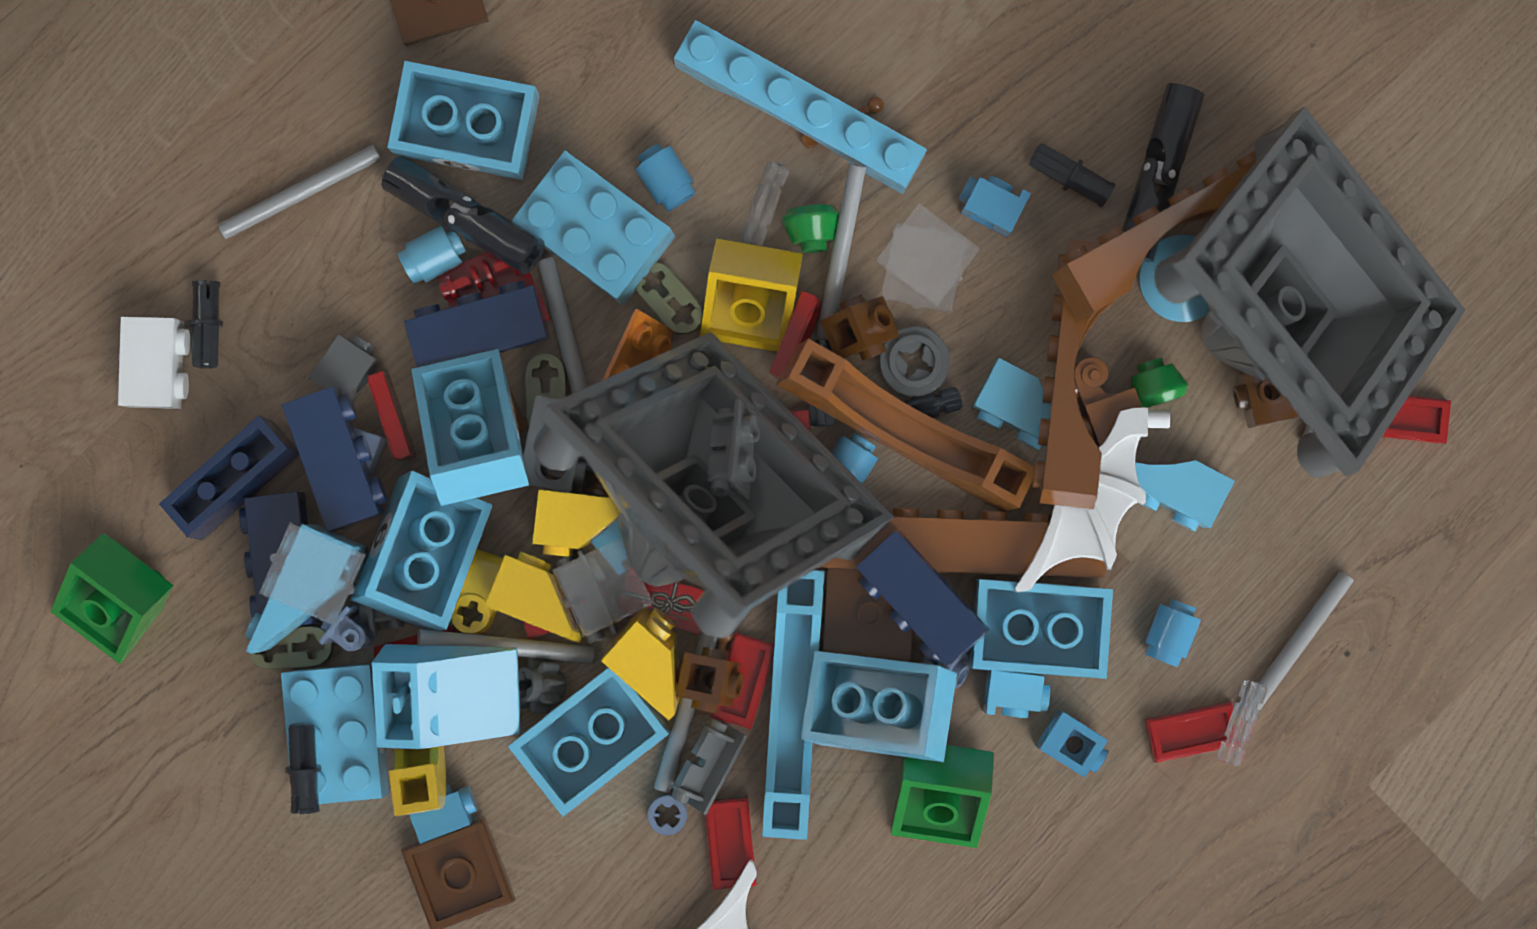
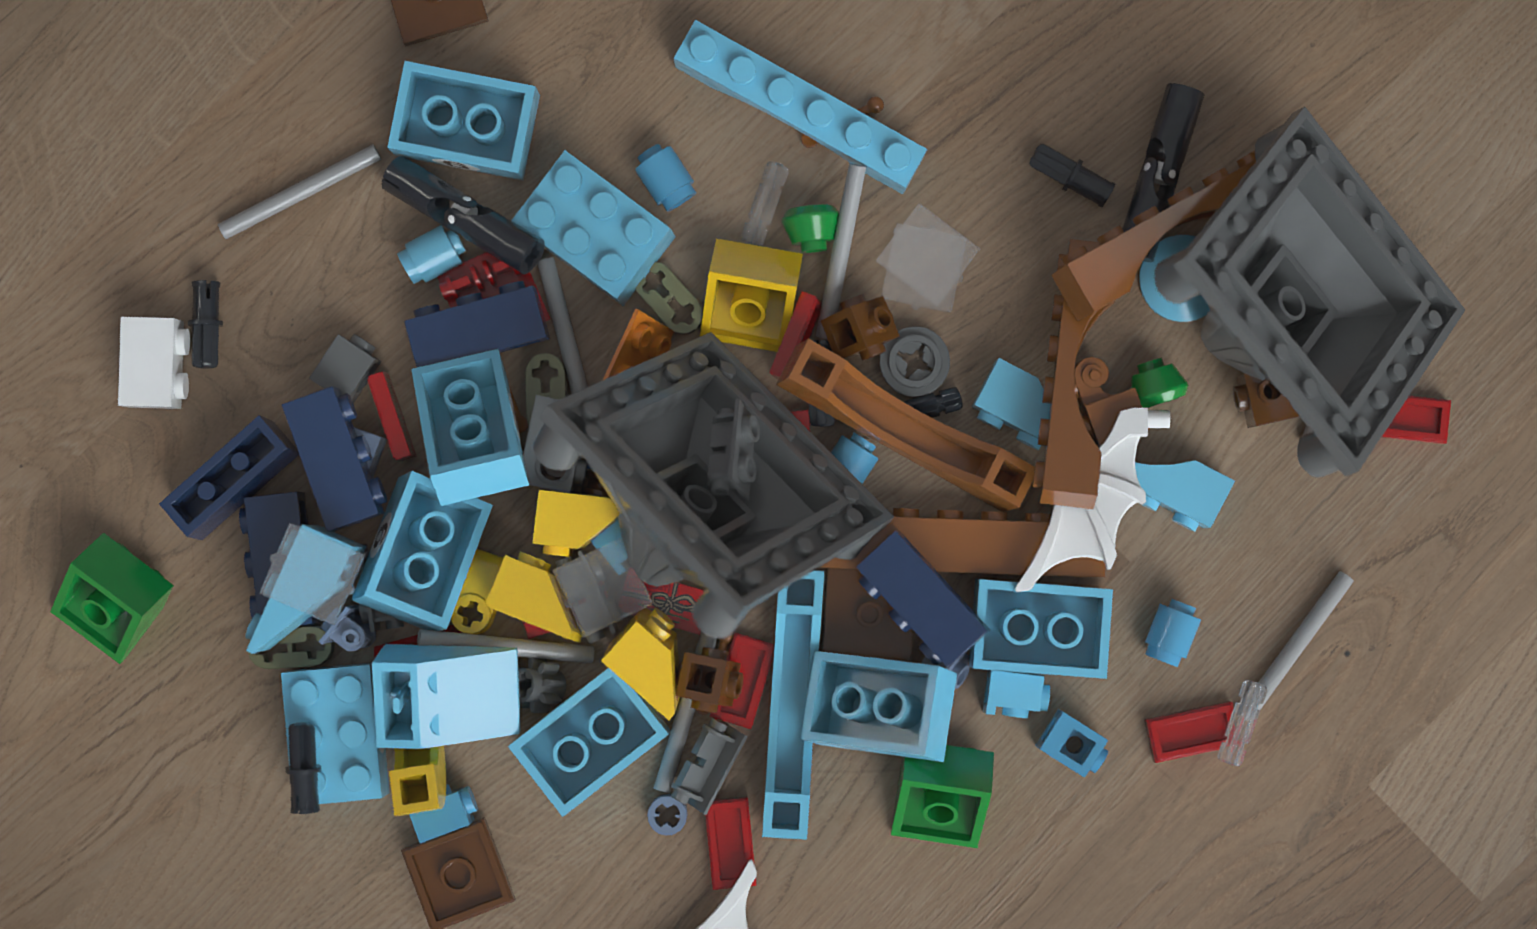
(993, 204): dark azure brick -> none

